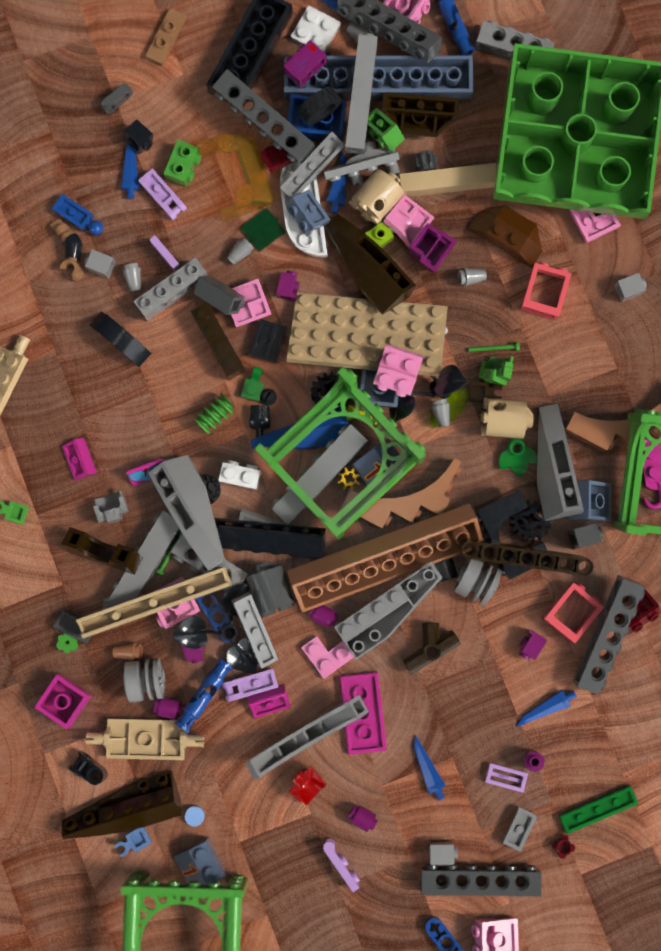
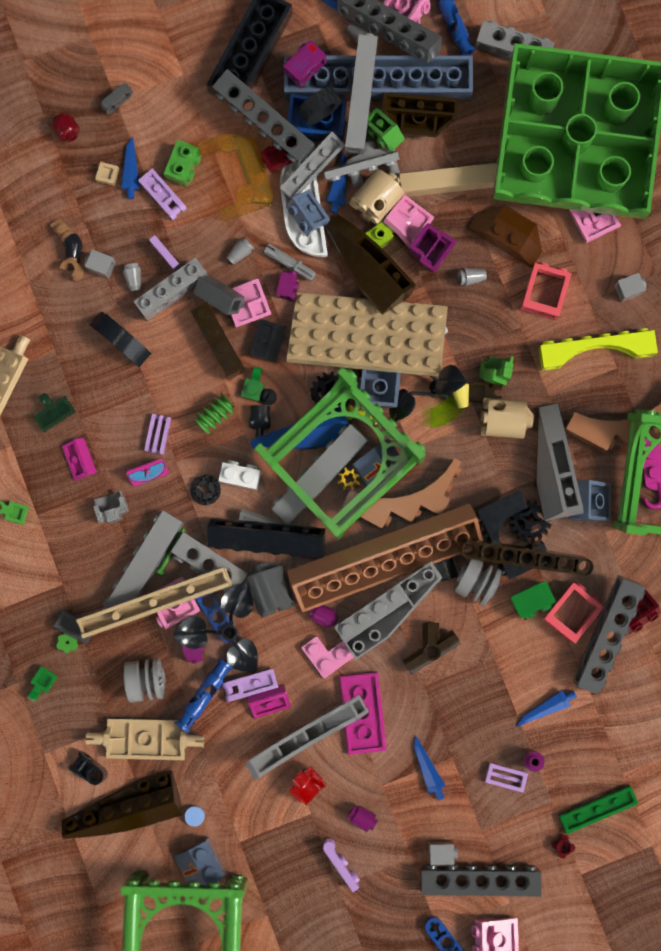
(43, 681): none -> green plate
(54, 412): none -> clear green plate
(63, 701): dark pink brick -> none
(65, 127): none -> dark red head
(77, 215): blue plate -> none
(107, 173): none -> tan plate
(117, 556): dark brown arch -> none
(129, 652): nougat cone -> none
(136, 840): medium blue plate -> none
(138, 137): black brick -> none
(150, 433): none -> lavender tile
(166, 36): medium nougat plate -> none
(168, 708): magenta brick -> none
(189, 506): light grey wedge -> none
(254, 630): light grey plate -> none
(263, 230): dark green piece -> none
(289, 262): none -> light grey axle
(317, 28): white plate -> none
(397, 370): bright pink plate -> none
(426, 161): dark grey gear -> none
(441, 412): light grey cone -> none
(462, 396): none -> light yellow cone
(499, 347): bright green piece -> none
(517, 460): green plate -> none
(519, 829): light grey plate -> none
(531, 645): magenta brick -> none
(532, 600): none -> green brick
(585, 536): dark grey brick -> none
(636, 345): none -> neon yellow arch

